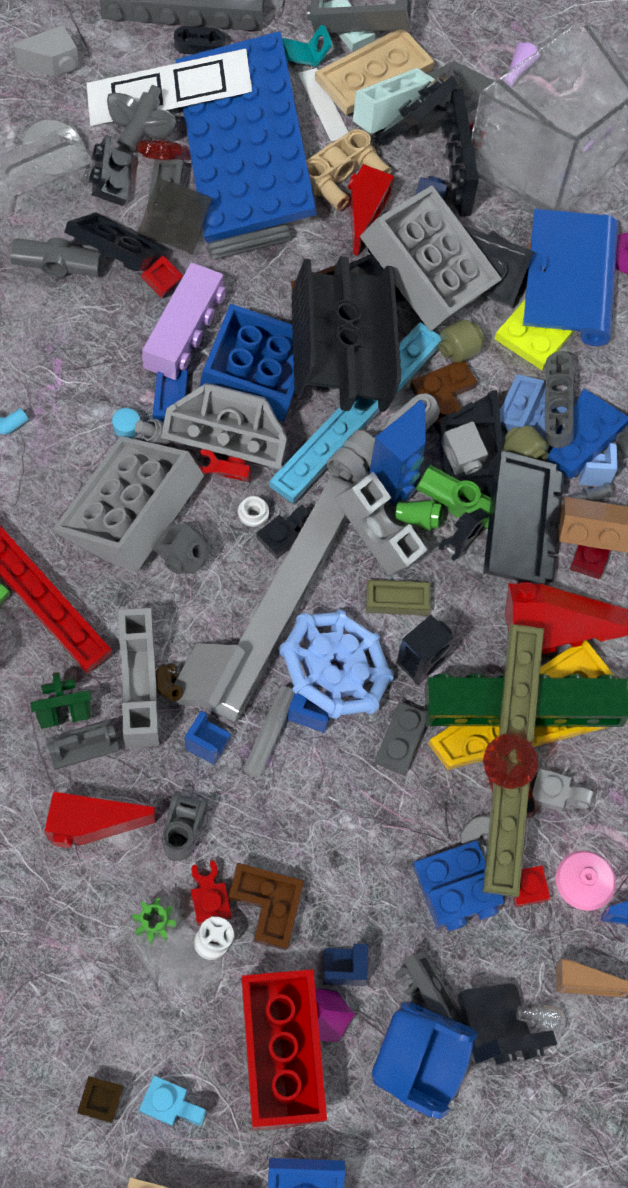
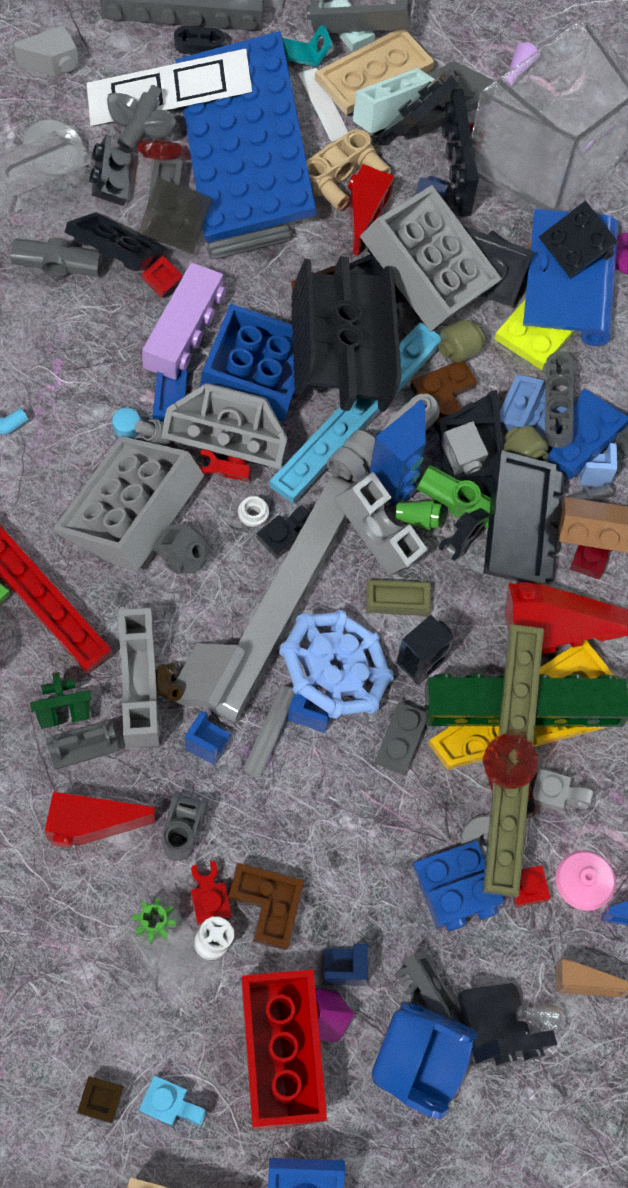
(579, 240): none -> black hinge

